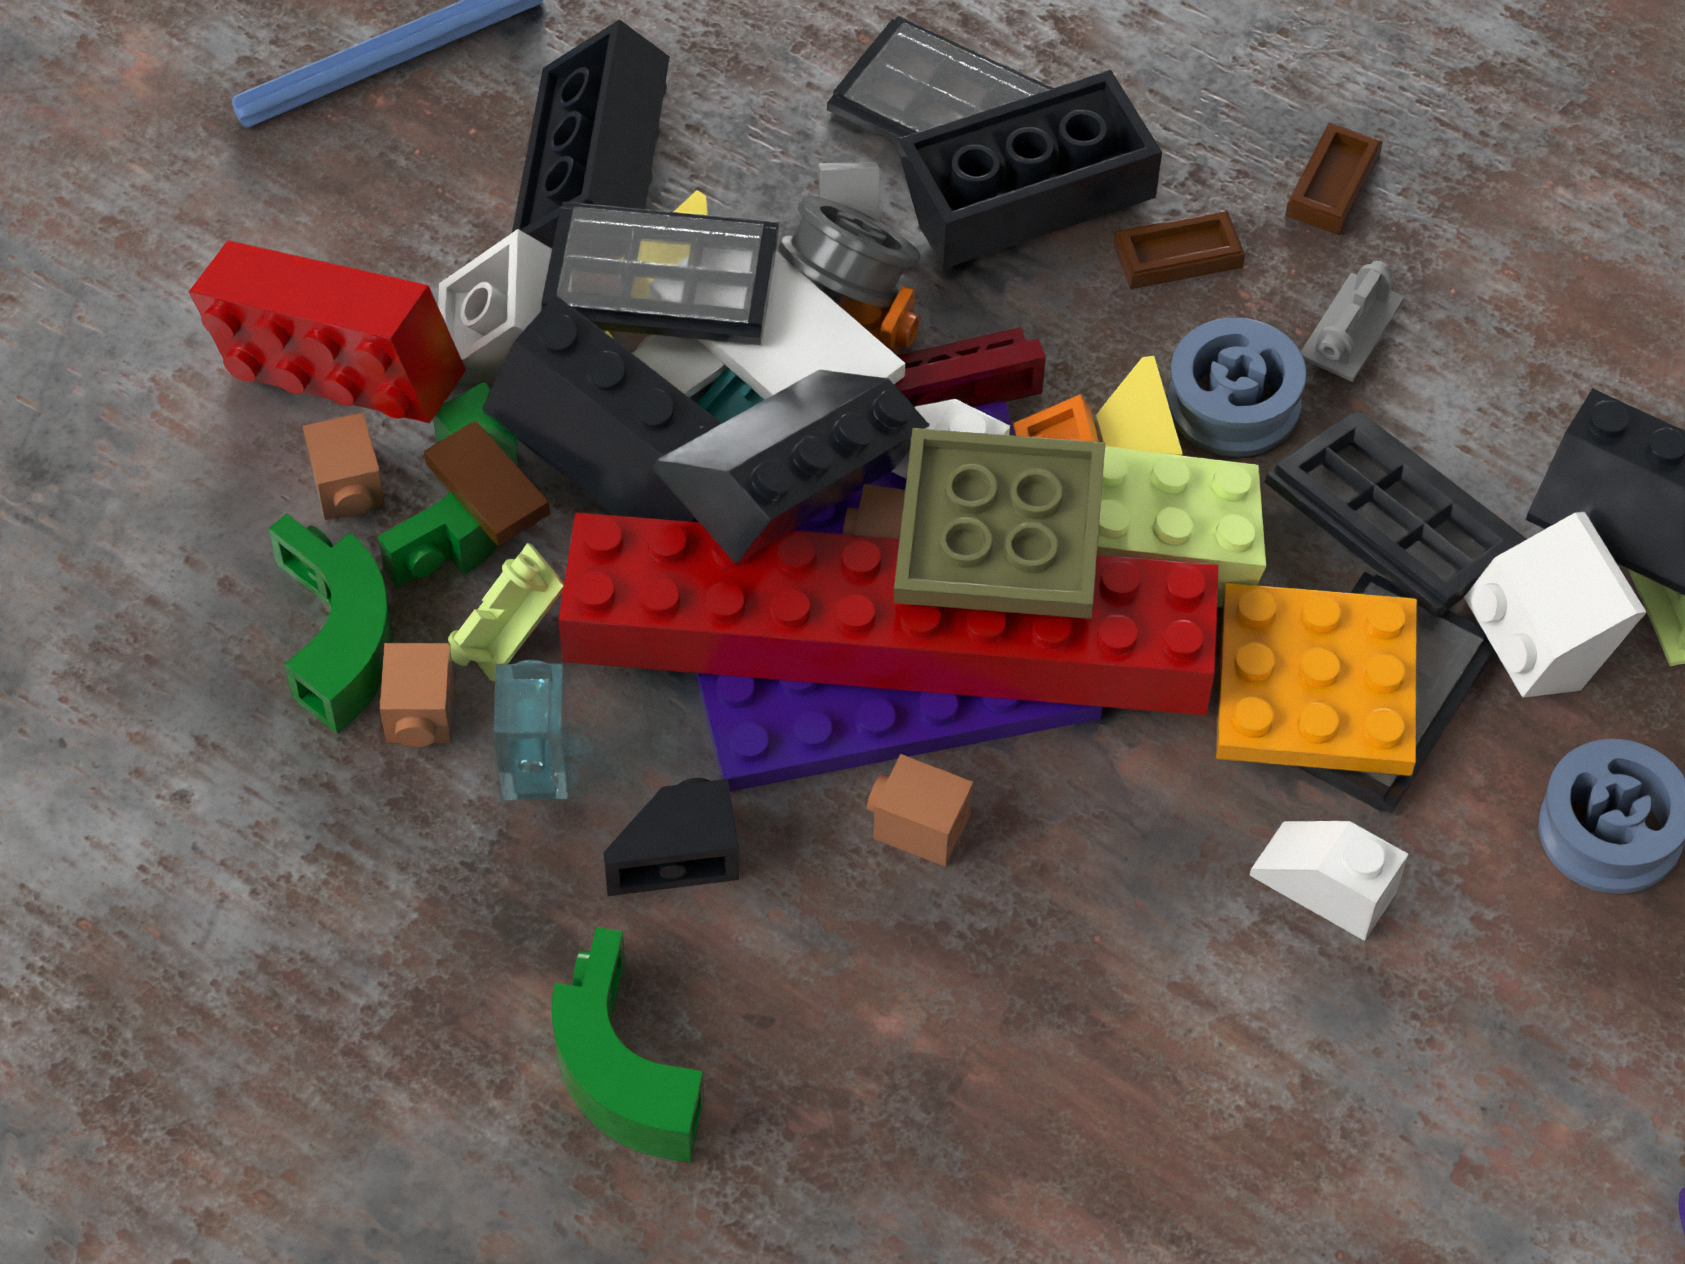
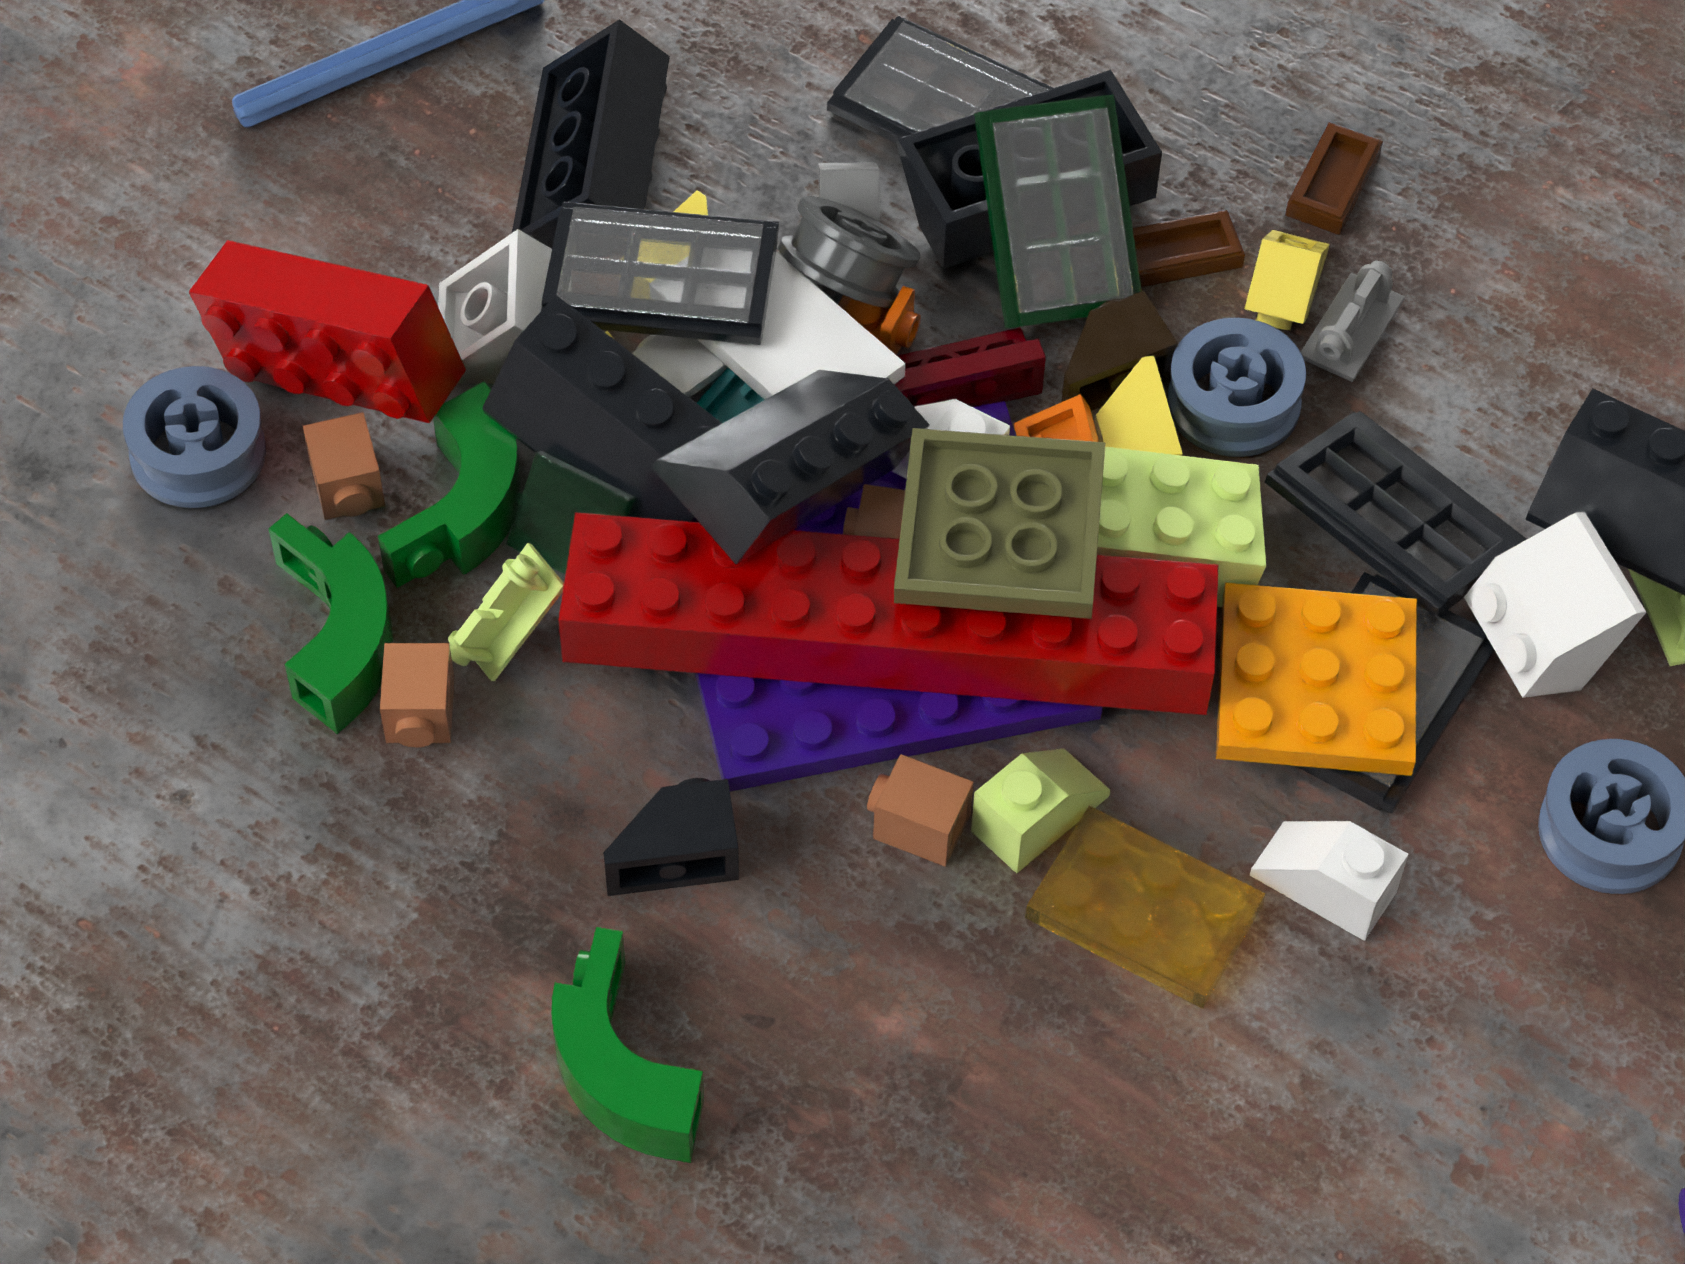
(190, 408): none -> sand blue wheel
(487, 482): reddish brown tile -> none
(531, 730): clear light blue brick -> none
(550, 504): none -> clear green piece
(1033, 804): none -> yellowish green slope
(1057, 208): none -> clear piece
(1113, 344): none -> dark brown slope
(1145, 906): none -> clear yellow plate
(1285, 278): none -> light yellow slope

